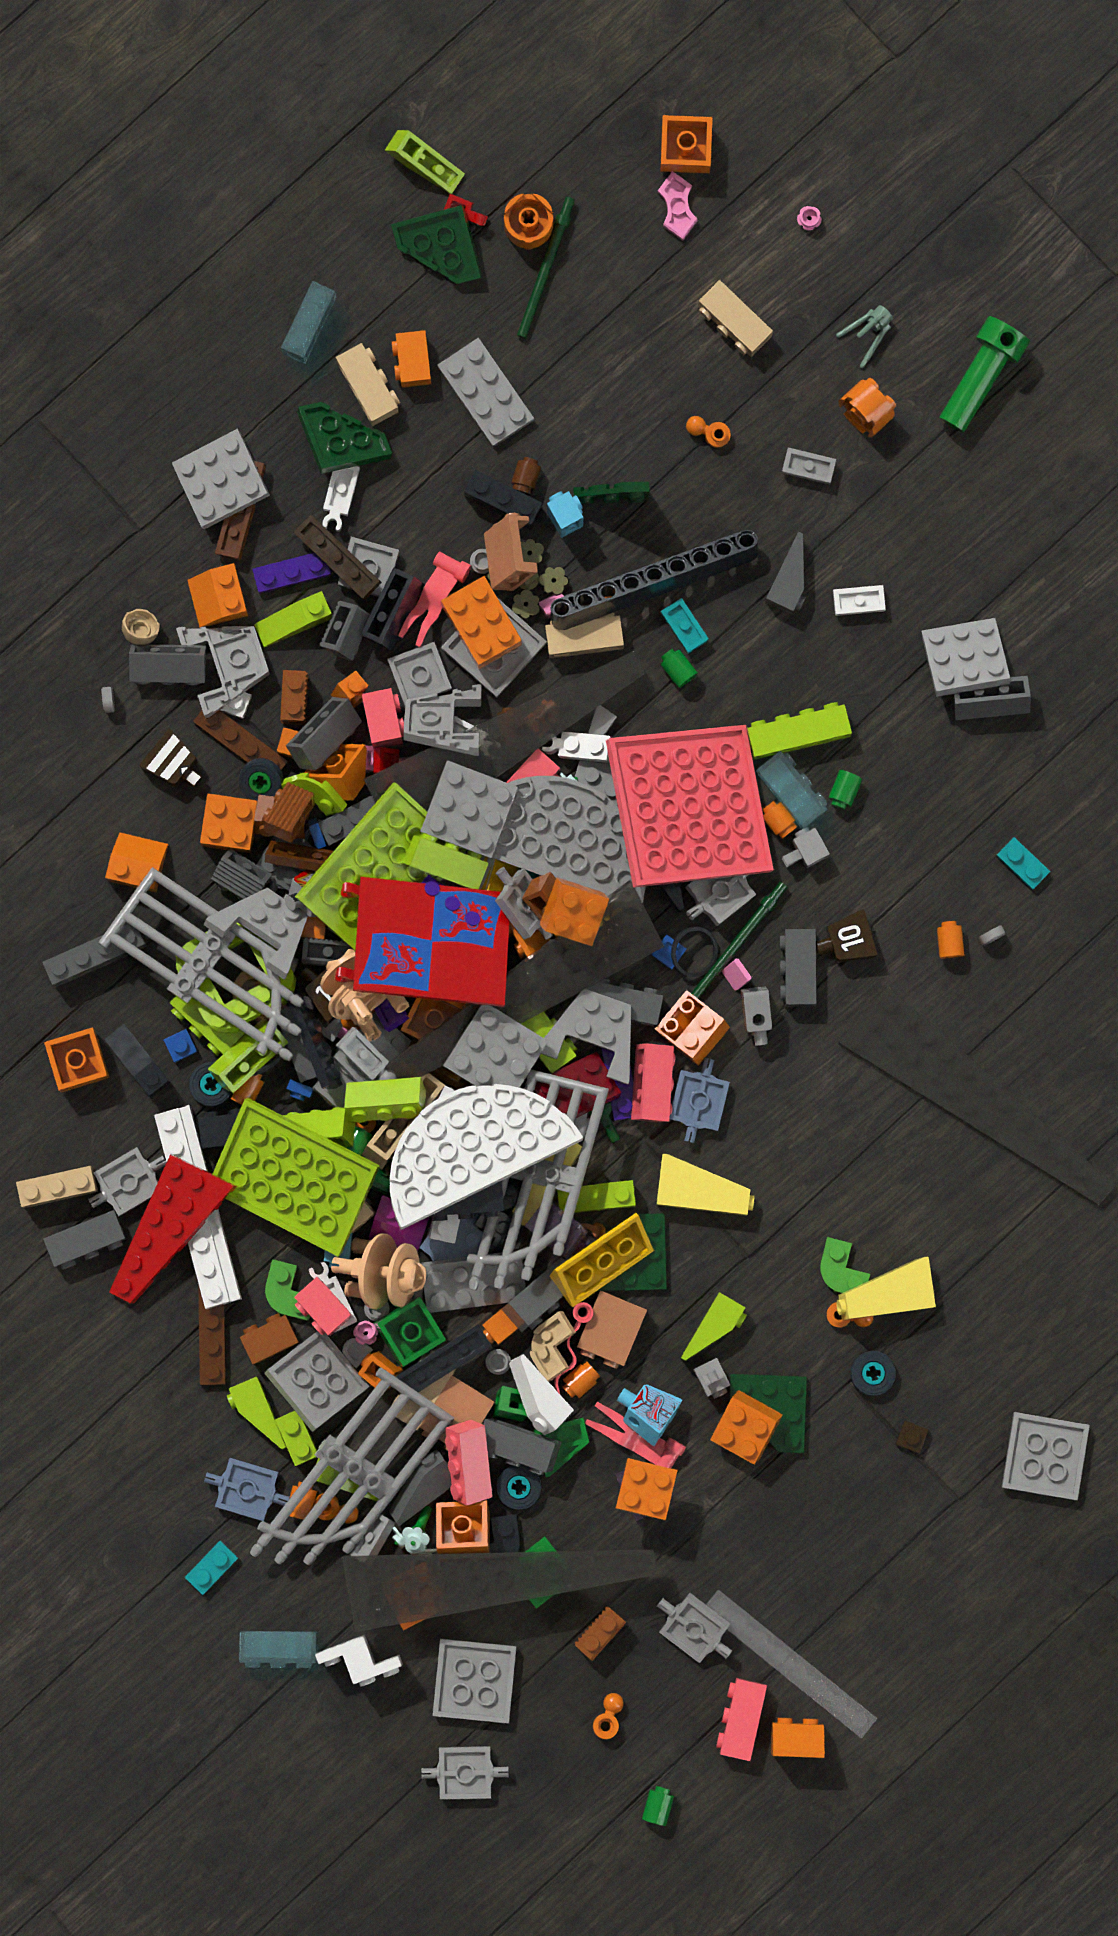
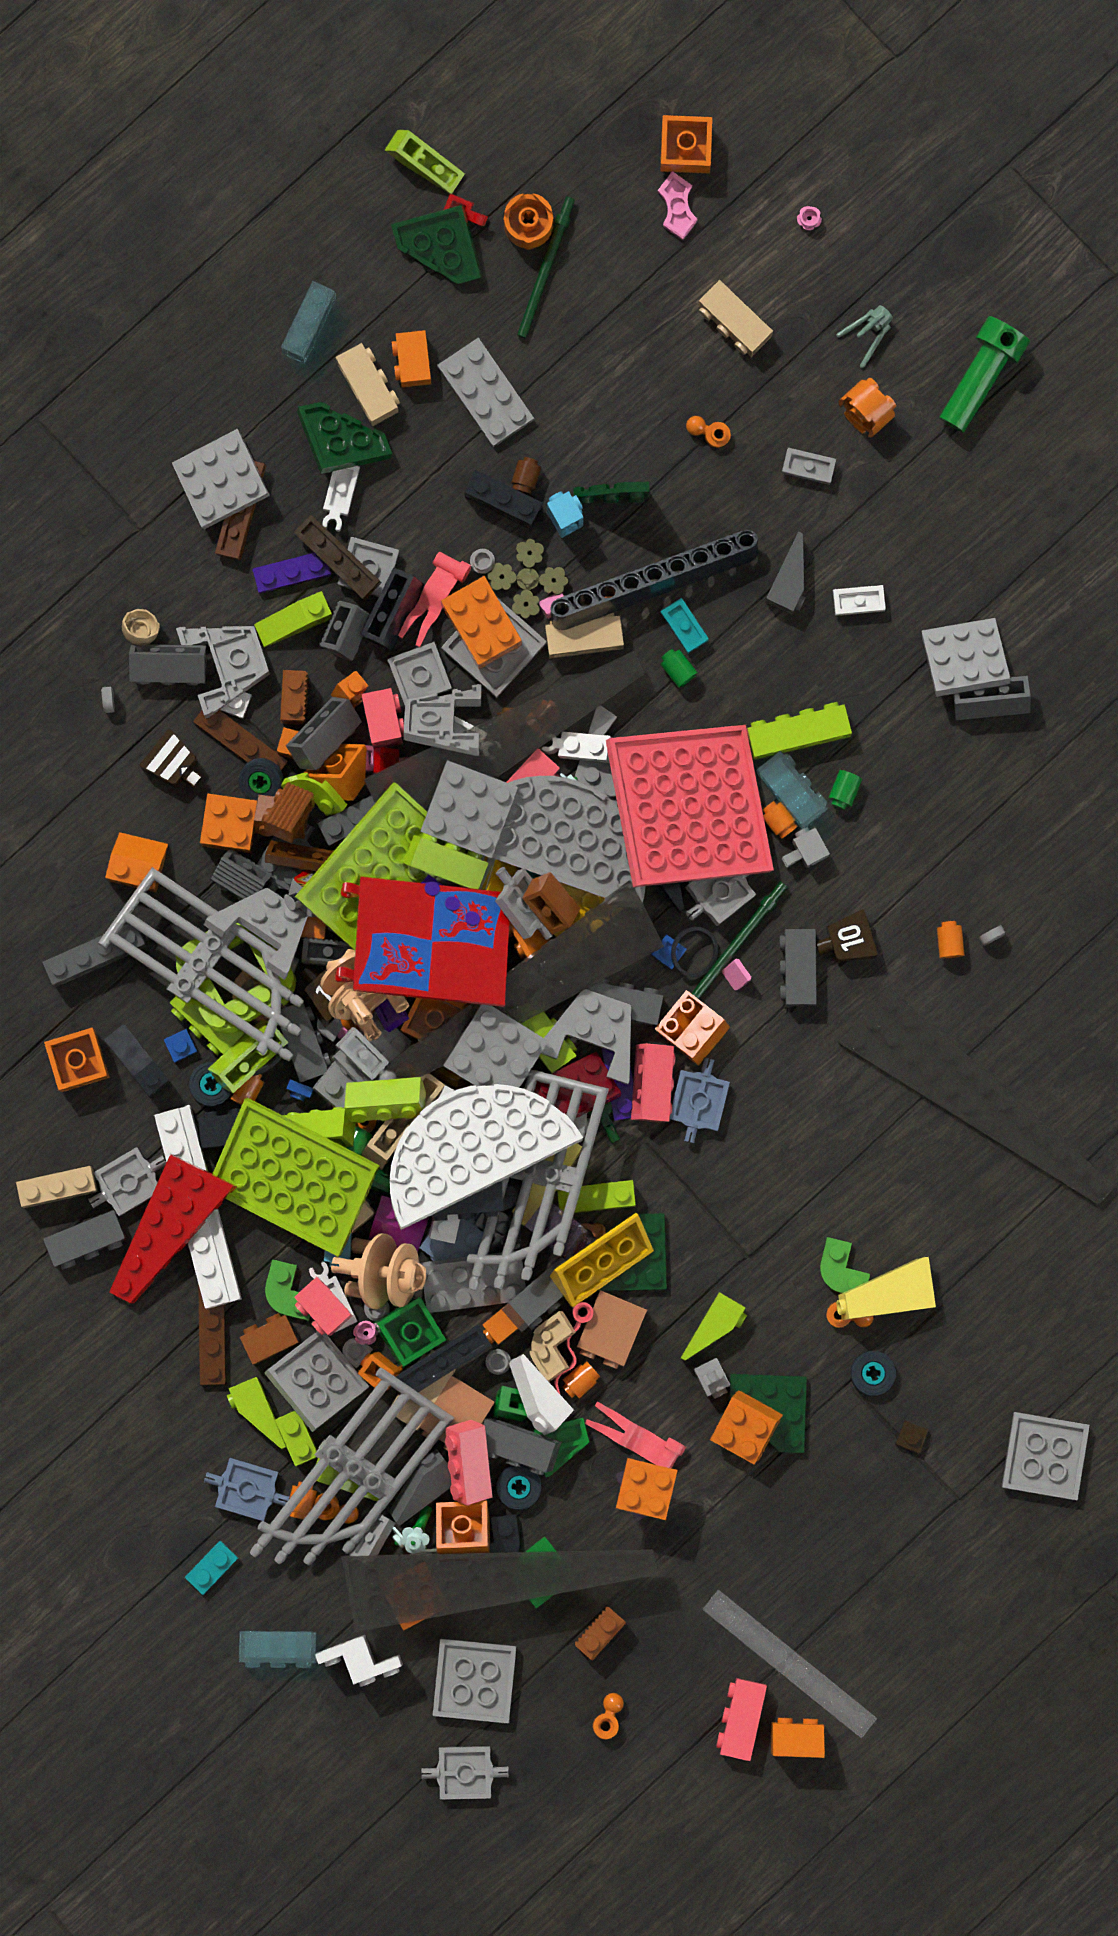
(217, 596): orange slope -> none
(315, 1044): black plate -> none
(316, 833): blue tile -> none
(505, 553): nougat panel -> none
(574, 911): orange brick -> none
(649, 1411): medium azure torso -> none
(658, 1806): green brick -> none
(694, 1627): light grey plate -> none
(697, 1189): light yellow slope -> none
(757, 1002): light grey torso -> none
(1023, 863): teal plate -> none

